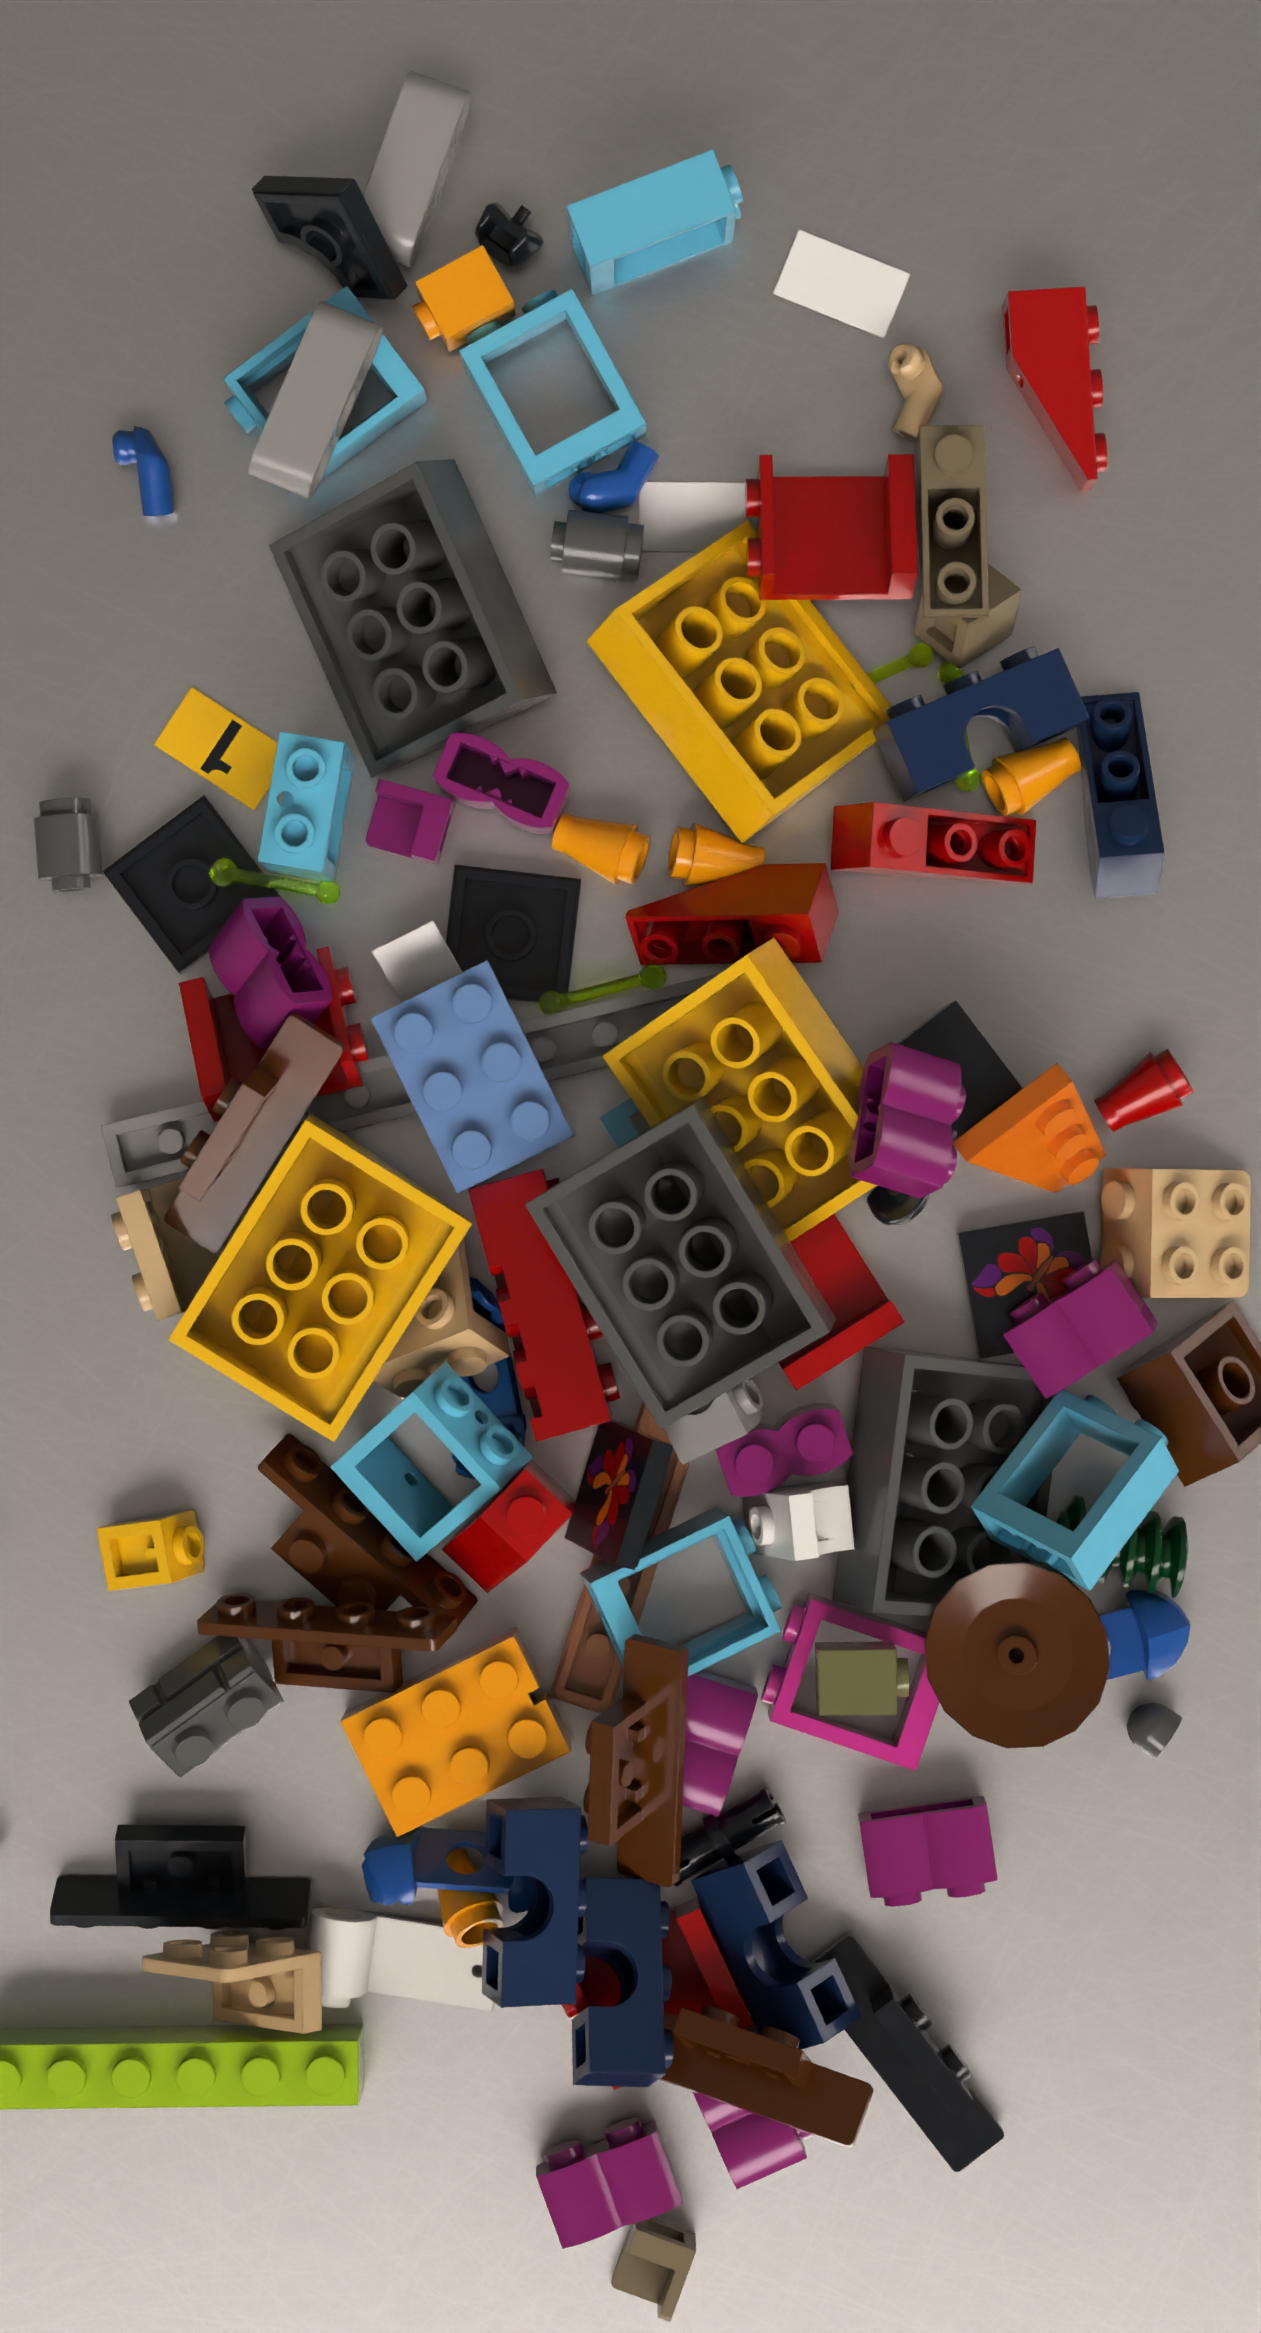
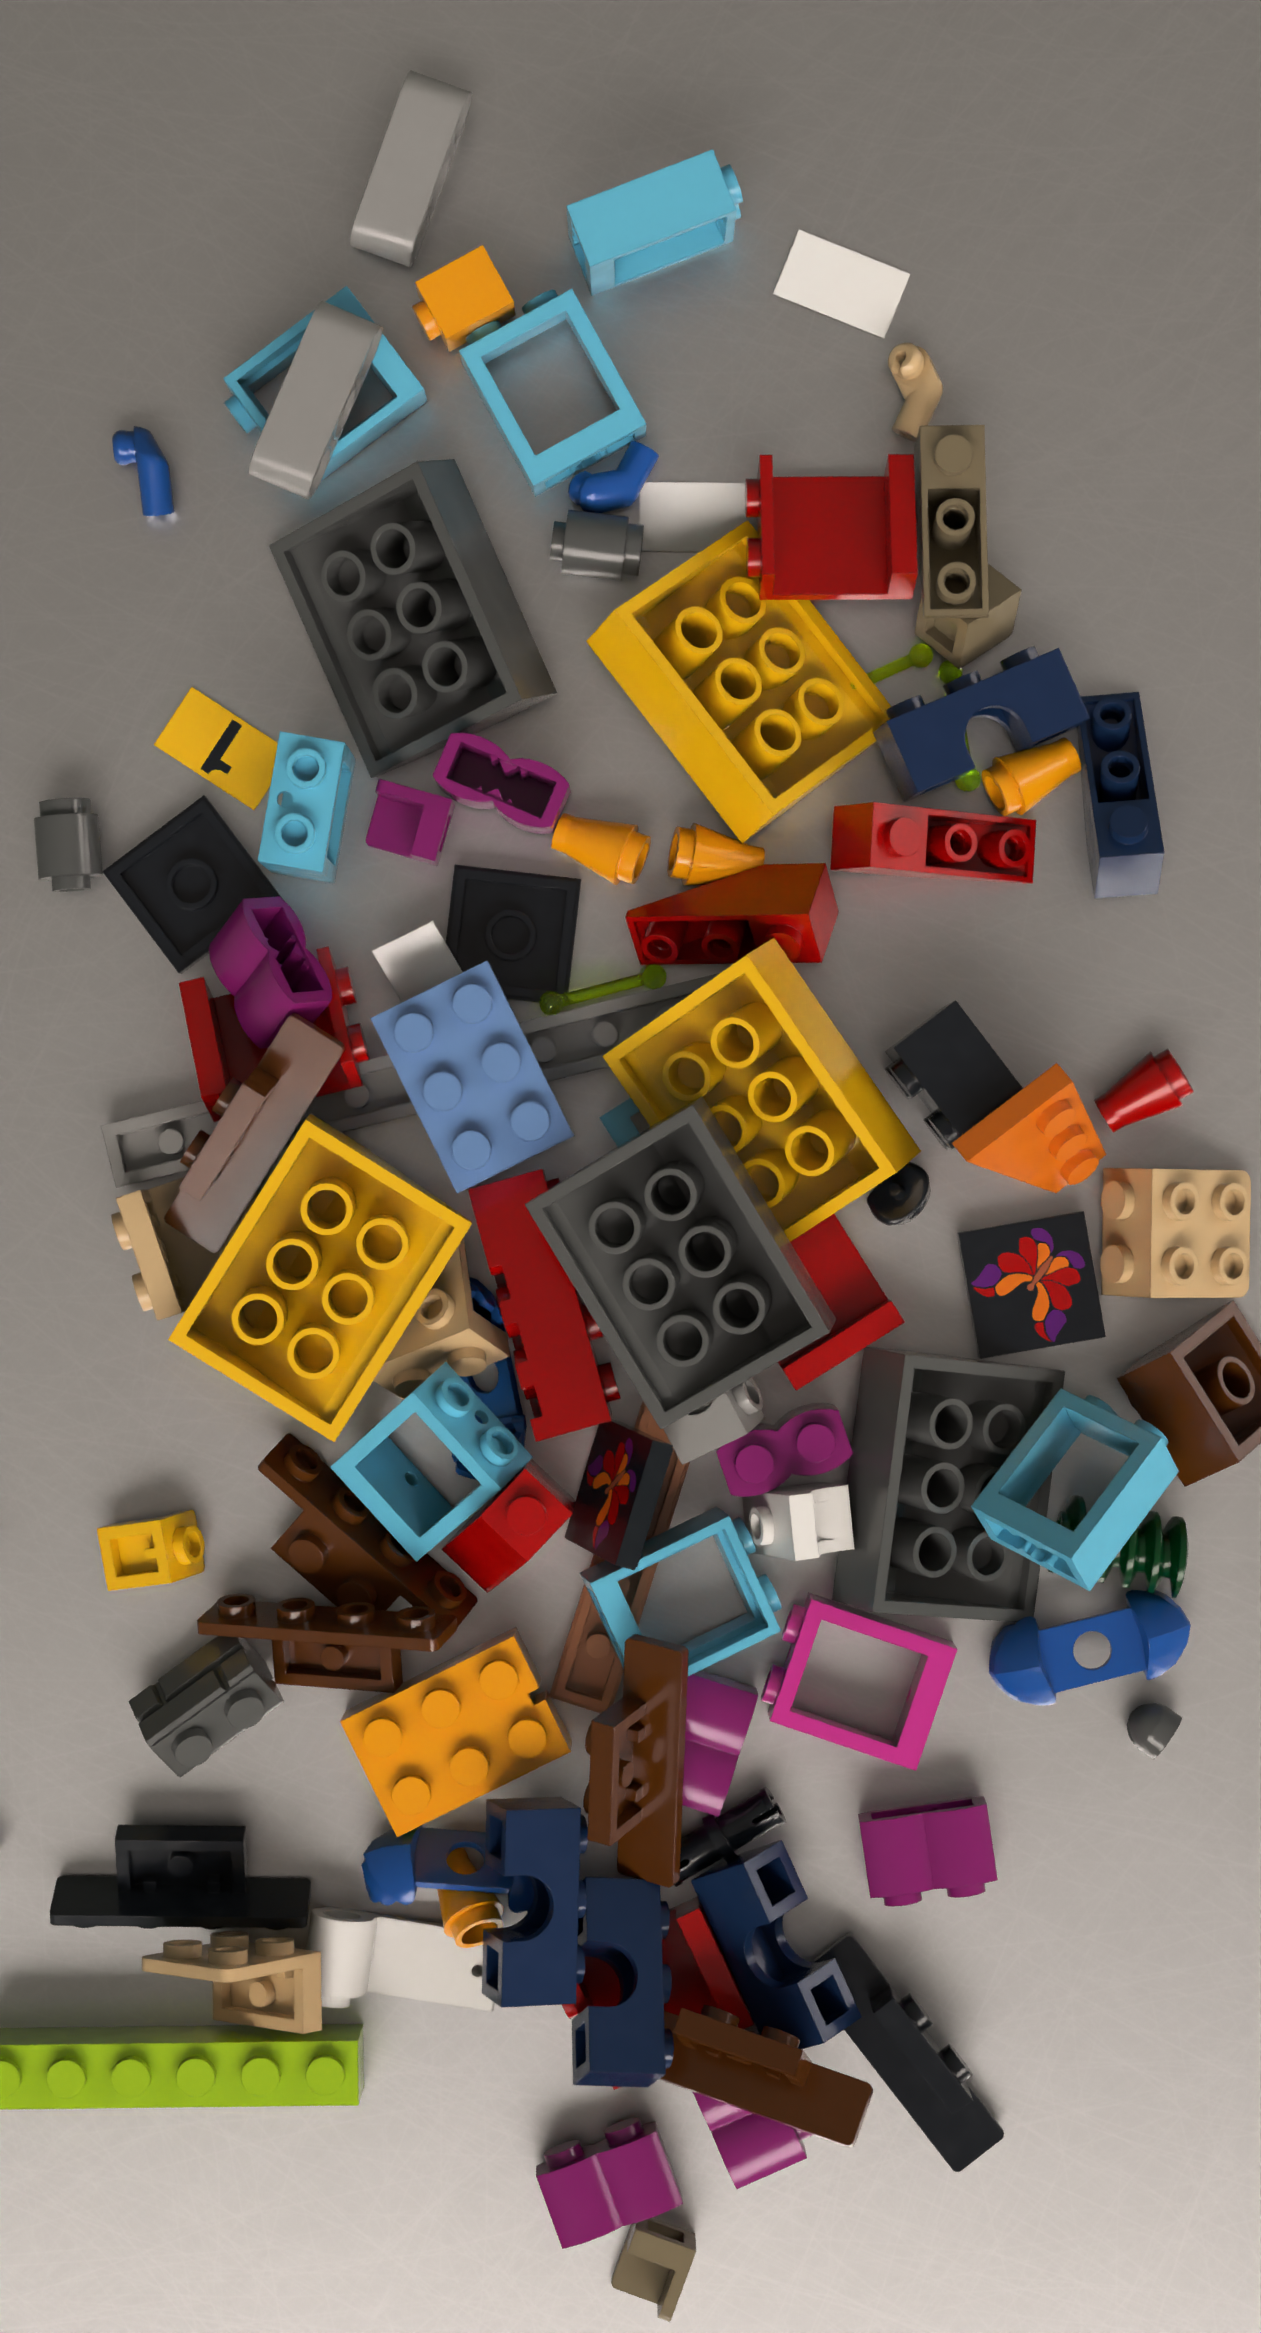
(225, 871): clear neon green hinge -> none
(333, 226): black tile -> none
(506, 237): black piece -> none
(859, 1678): olive brick -> none
(906, 1120): magenta brick -> none
(1017, 1655): reddish brown piece -> none
(1050, 364): red slope -> none
(1079, 1327): magenta brick -> none

